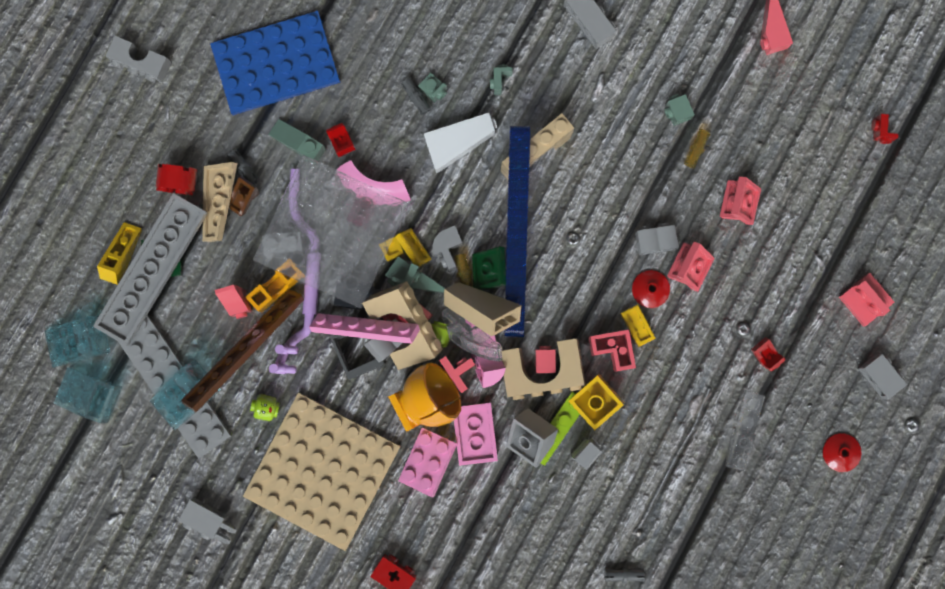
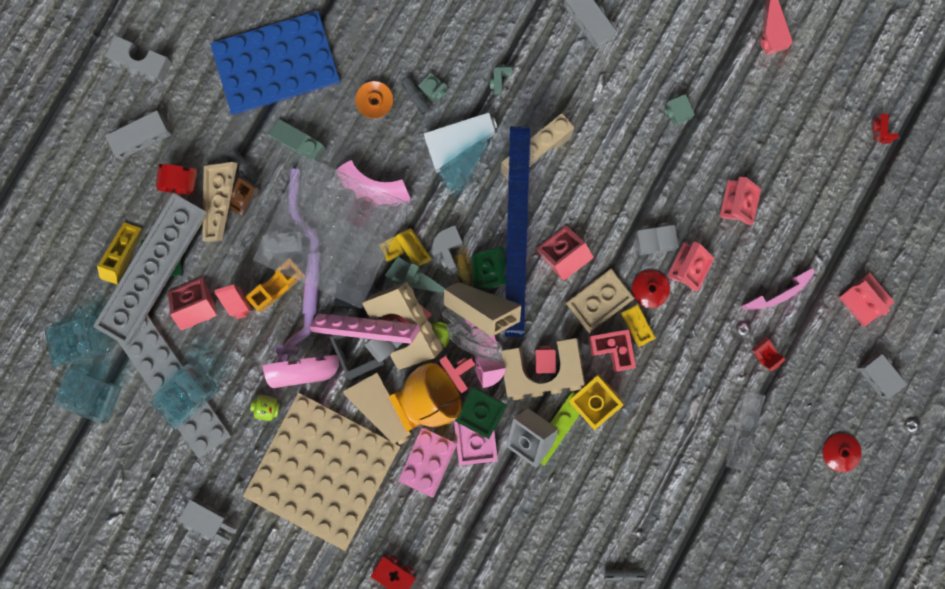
(138, 134): none -> light grey brick
(191, 304): none -> coral slope
(242, 350): reddish brown plate -> none
(306, 371): none -> bright pink brick
(340, 140): red bracket -> none
(371, 91): none -> orange dish
(373, 401): none -> tan slope
(458, 175): none -> clear light blue slope
(481, 412): none -> dark green plate
(565, 252): none -> coral slope
(587, 453): light grey brick -> none
(599, 300): none -> tan tile
(697, 148): clear yellow pin -> none
(799, 282): none -> bright pink slope

